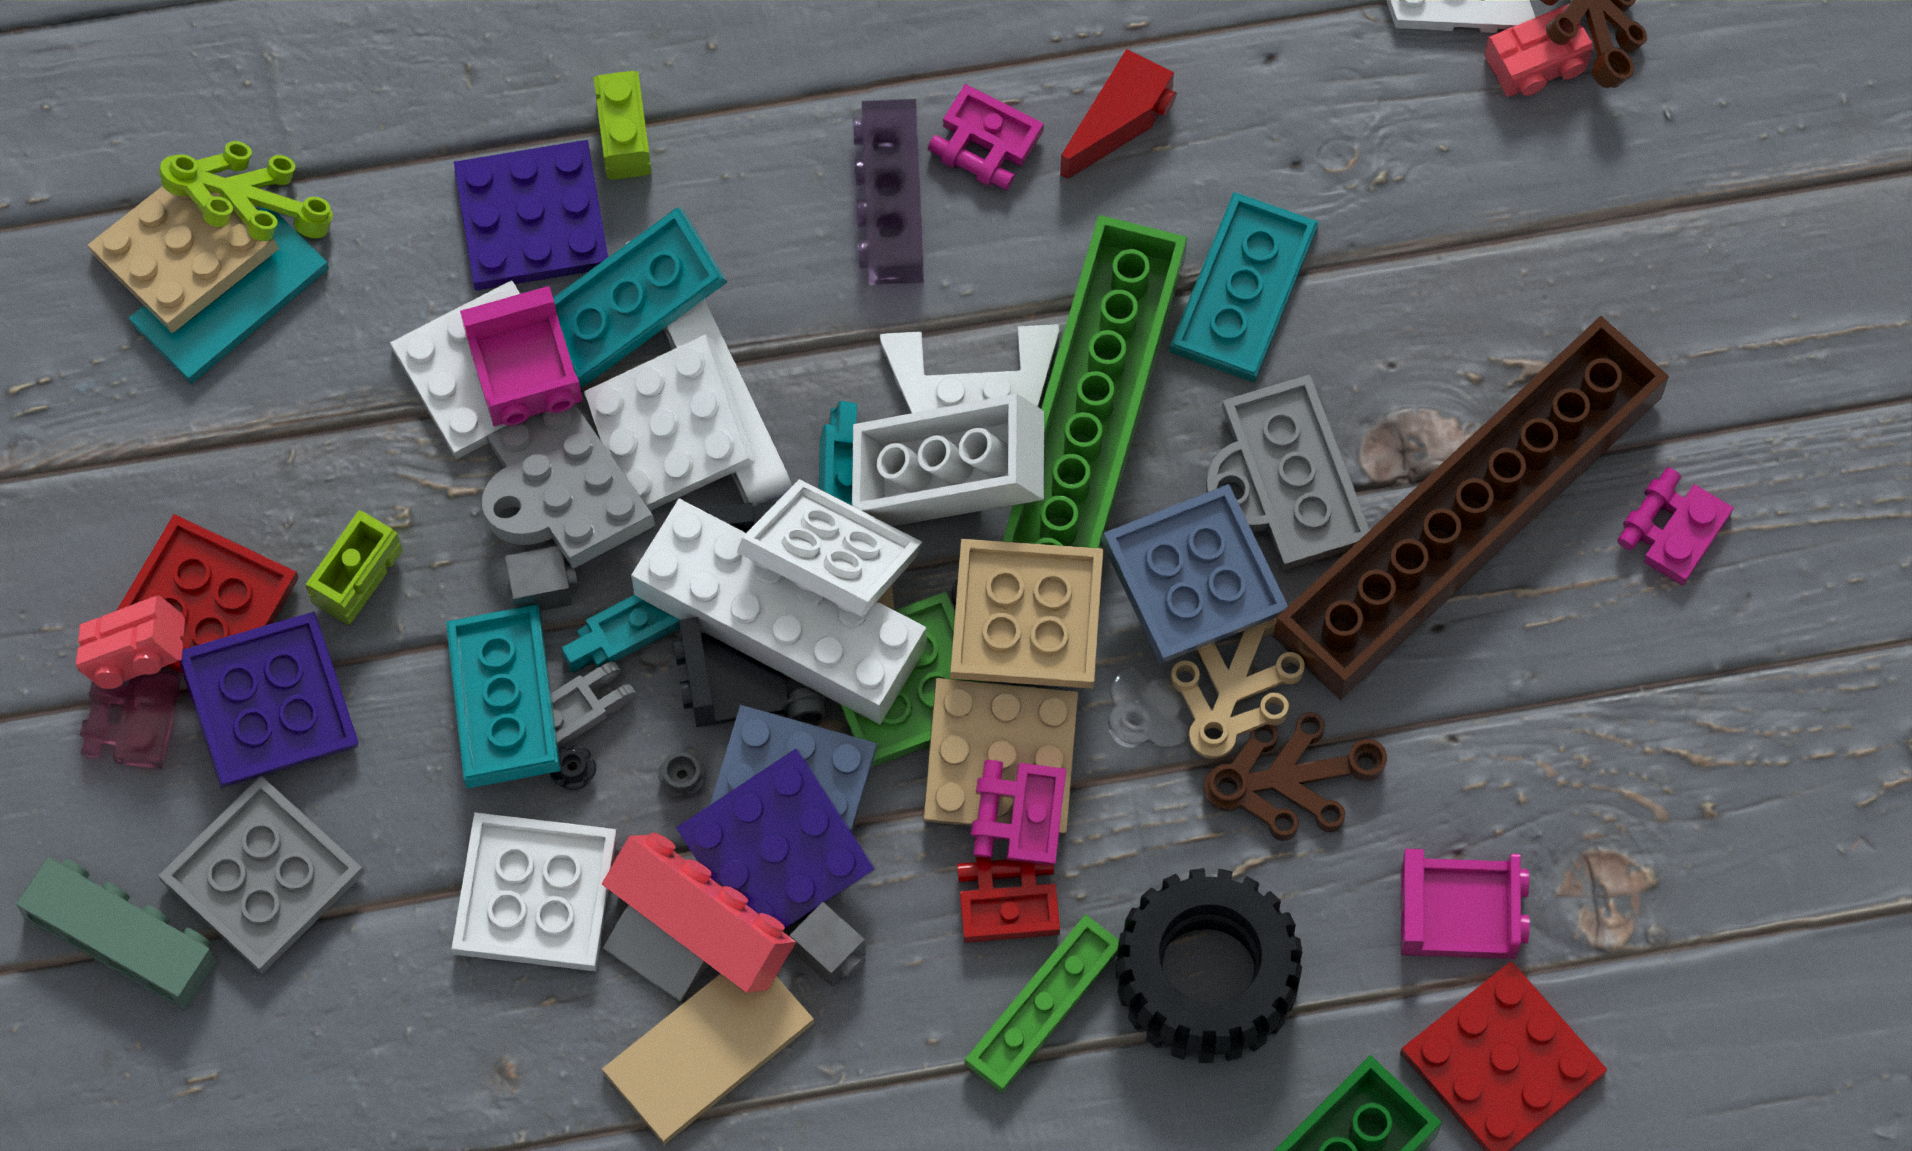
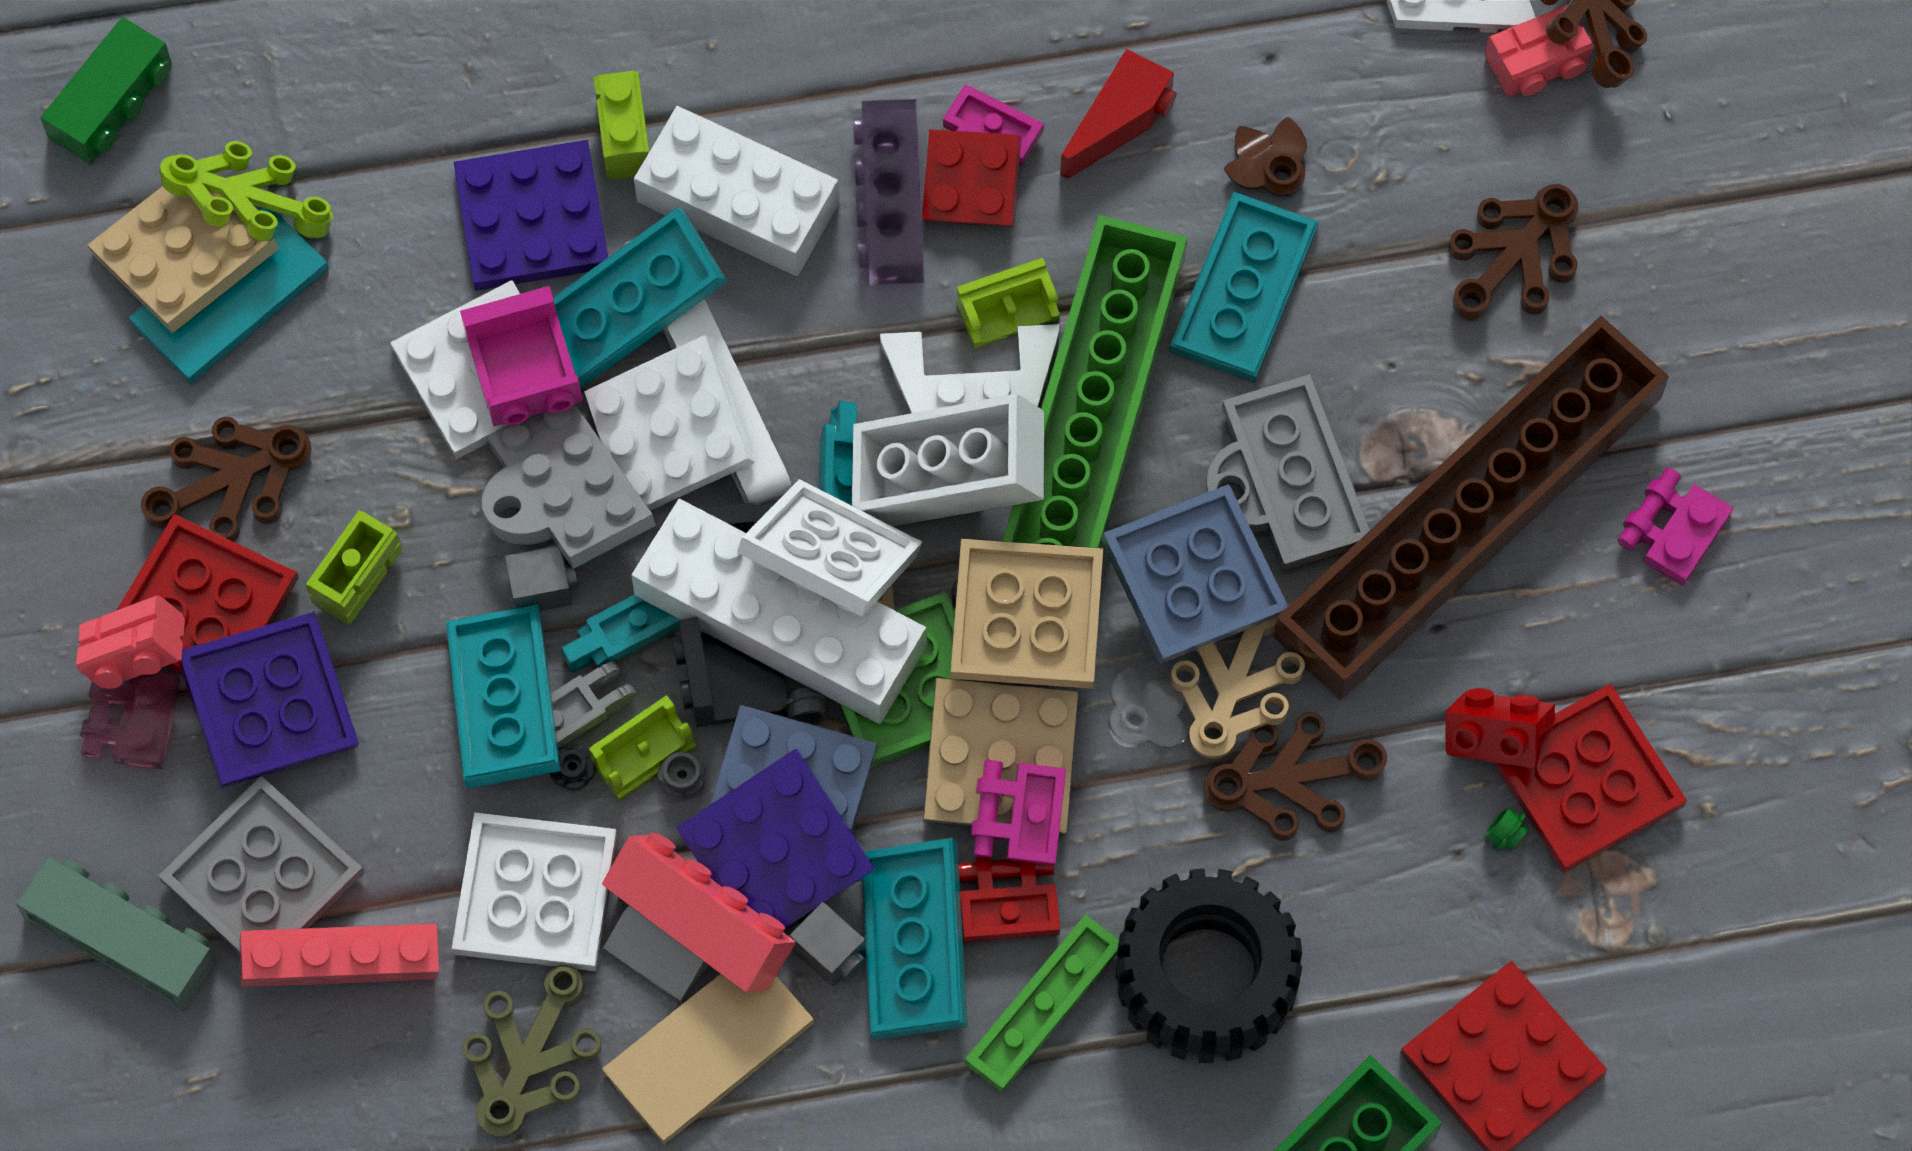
(107, 91): none -> green brick
(232, 473): none -> reddish brown plant
(338, 955): none -> coral brick
(528, 1058): none -> olive plant
(639, 747): none -> lime hinge
(737, 190): none -> white brick
(914, 940): none -> teal tile
(971, 178): none -> red plate
(1005, 300): none -> lime hinge
(1265, 155): none -> reddish brown plate
(1462, 907): dark pink panel -> none
(1497, 727): none -> red bracket
(1506, 830): none -> green plate
(1517, 247): none -> reddish brown plant
(1593, 780): none -> red plate

